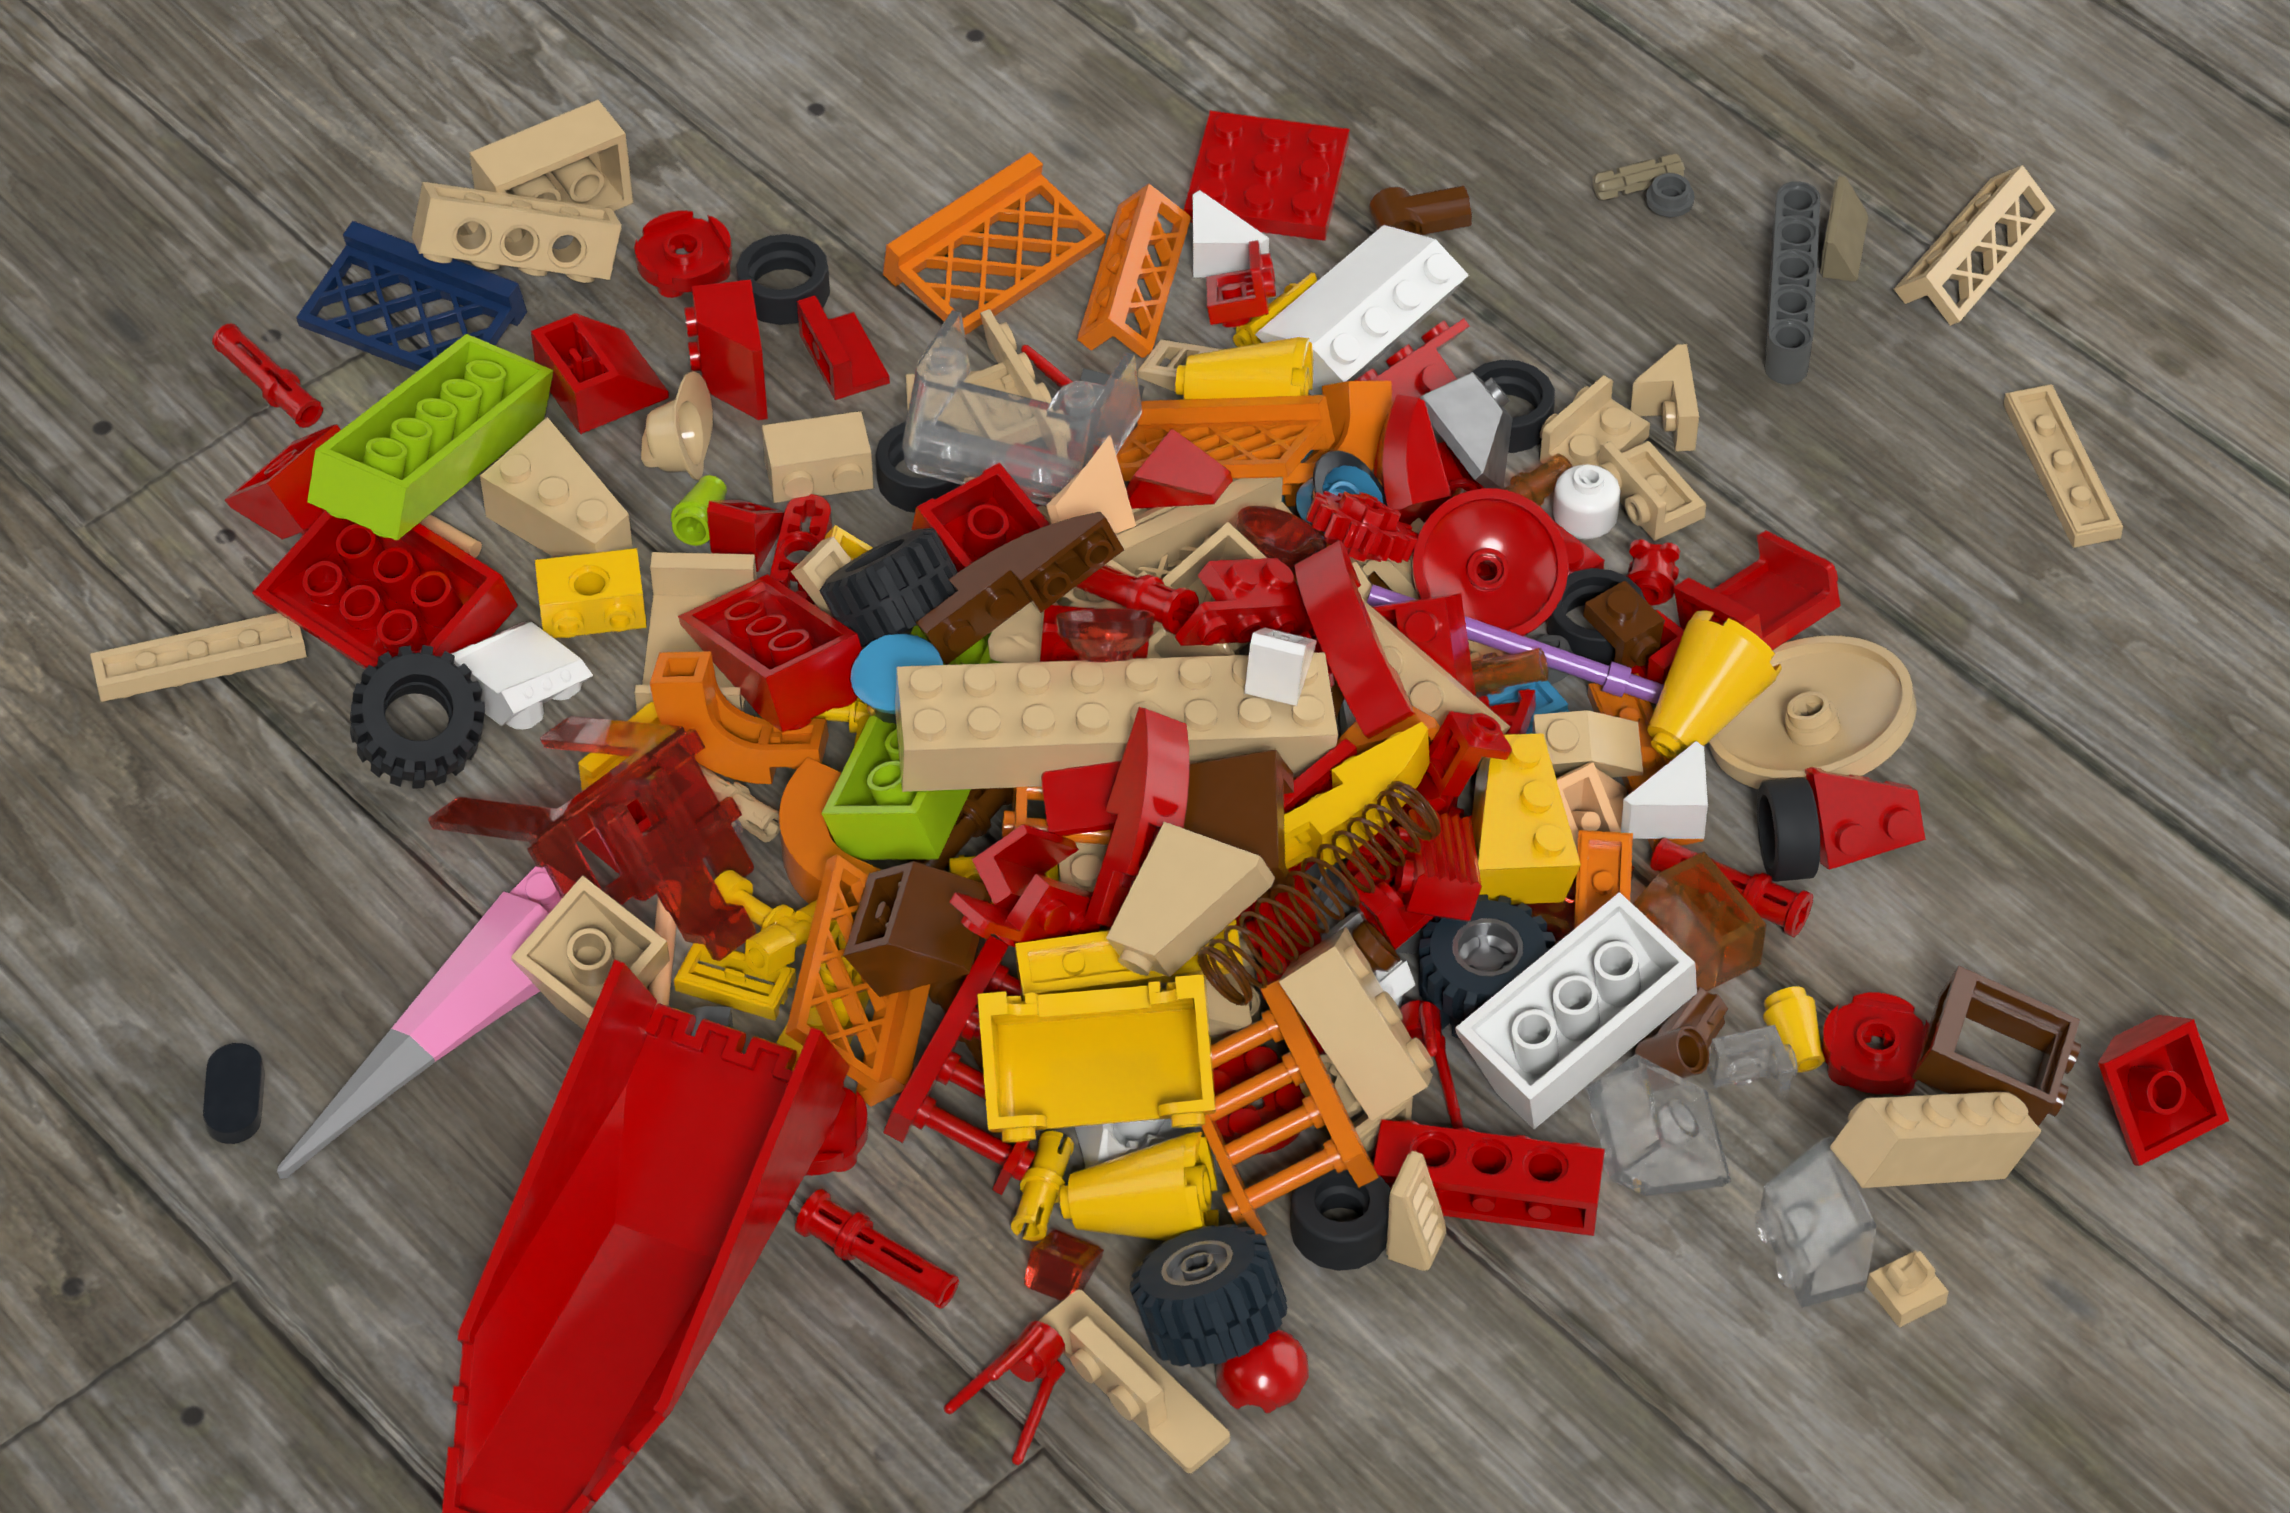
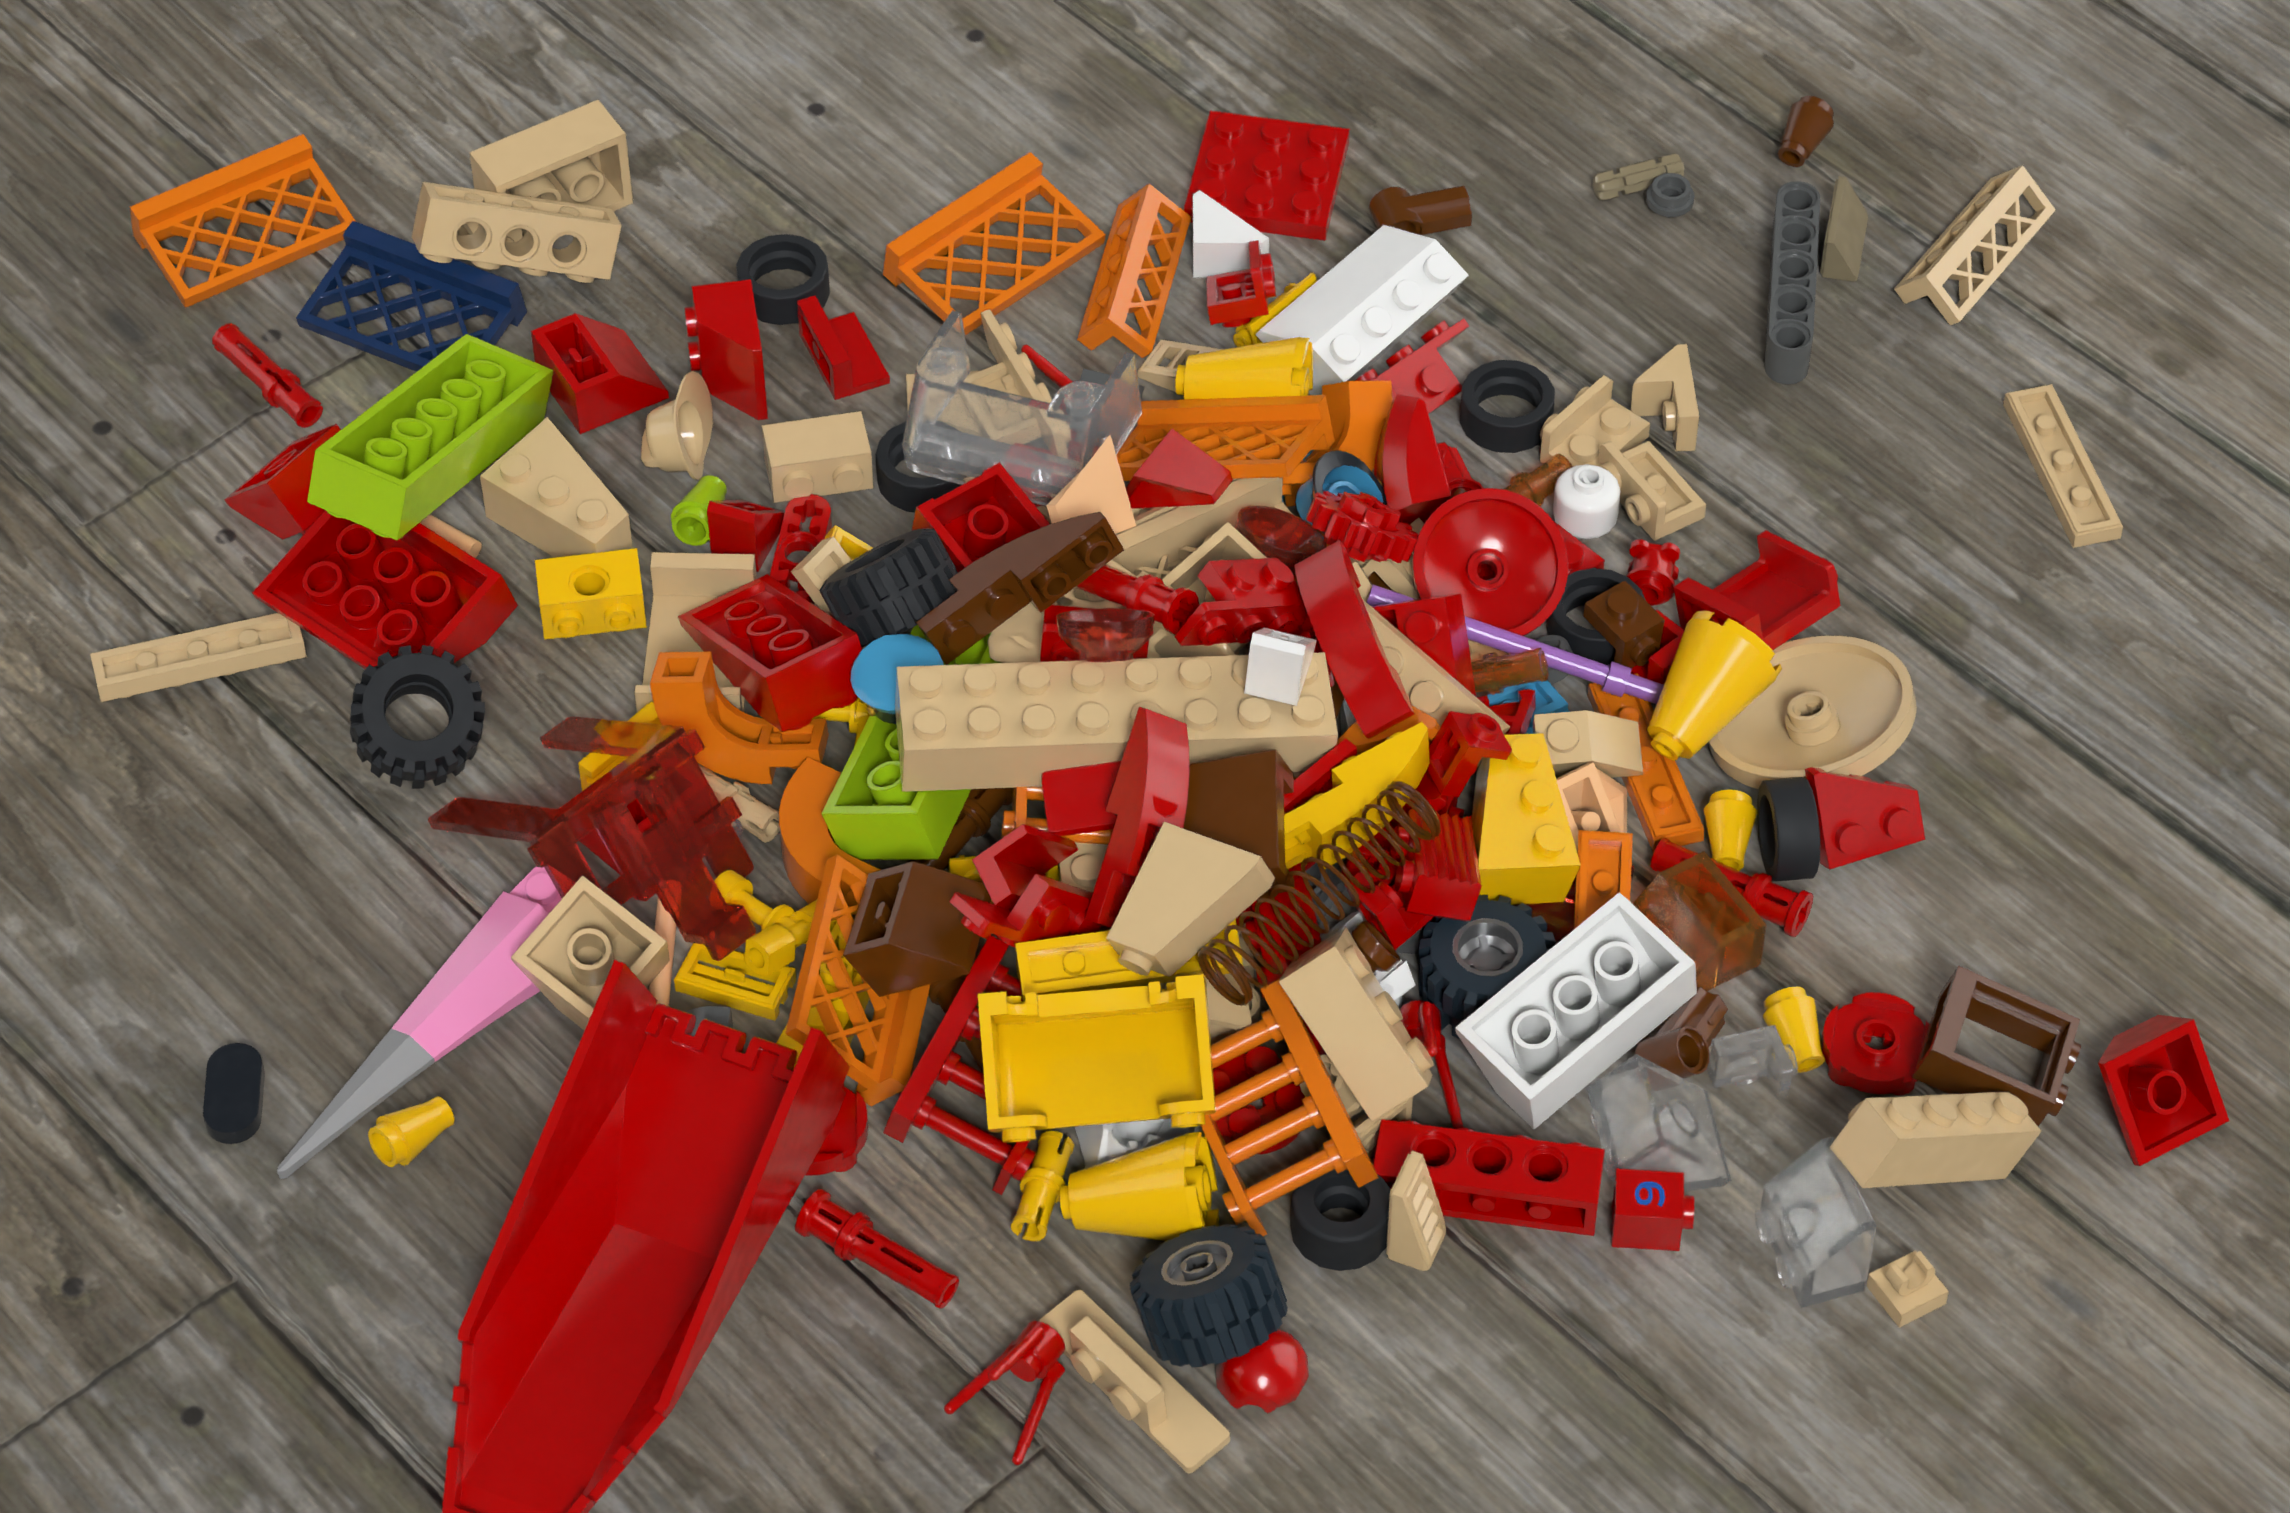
(226, 195): none -> orange fence
(407, 1132): none -> yellow cone
(521, 673): white slope -> none
(677, 273): red plate -> none
(1061, 1265): clear red slope -> none
(1474, 425): slope -> none
(1650, 1209): none -> red brick
(1671, 801): white slope -> none
(1729, 826): none -> yellow cone
(1805, 129): none -> reddish brown cone

